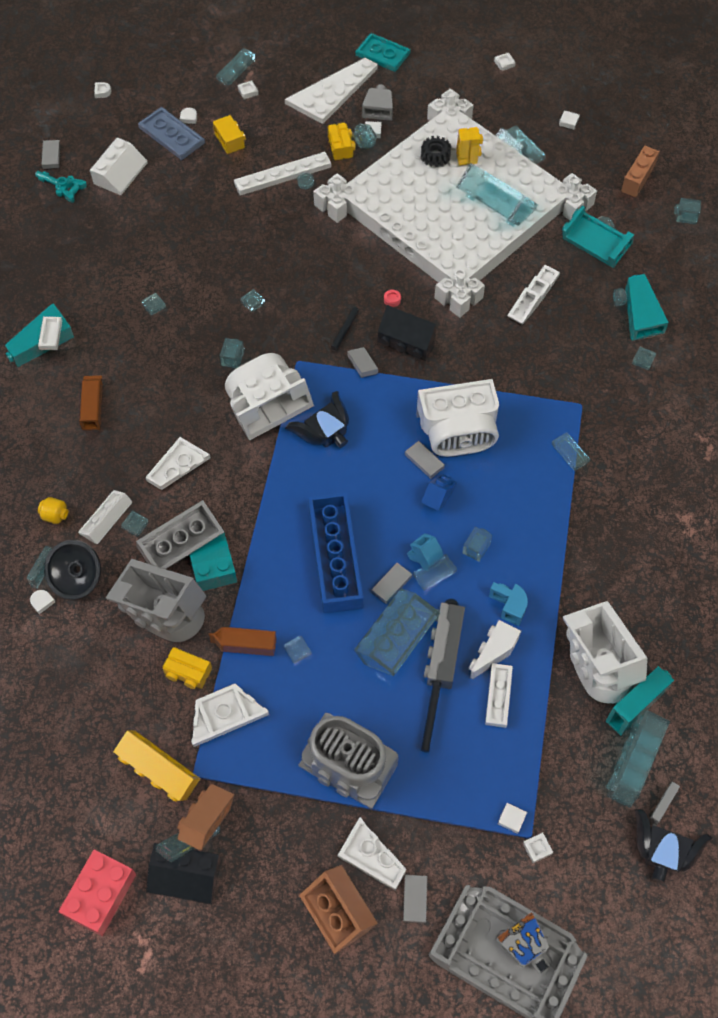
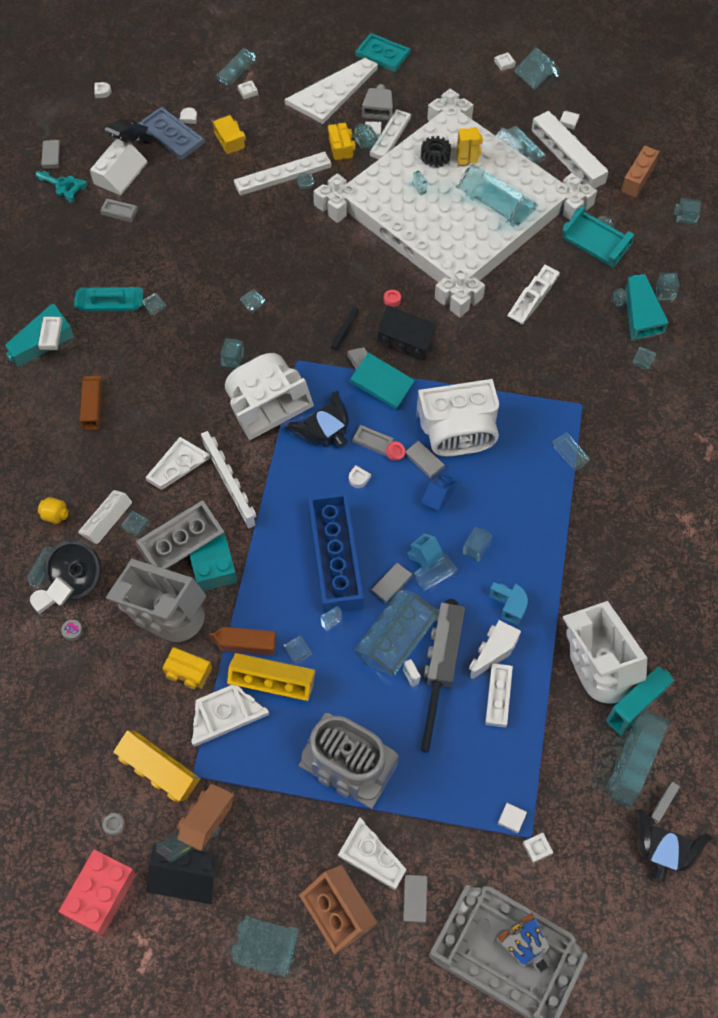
(59, 591): none -> white tile
(71, 630): none -> light grey tile
(108, 299): none -> teal piece
(113, 824): none -> light grey tile
(119, 210): none -> light grey tile
(129, 130): none -> black slope
(231, 484): none -> white plate
(265, 946): none -> clear light blue panel
(271, 676): none -> yellow brick
(331, 618): none -> clear light blue tile
(358, 477): none -> white tile
(372, 440): none -> light grey tile
(381, 381): none -> teal tile
(390, 134): none -> white tile
(395, 451): none -> coral tile
(411, 673): none -> white tile
(419, 183): none -> clear light blue tile
(536, 68): none -> clear light blue bracket
(569, 150): none -> white brick
(667, 286): none -> clear light blue brick

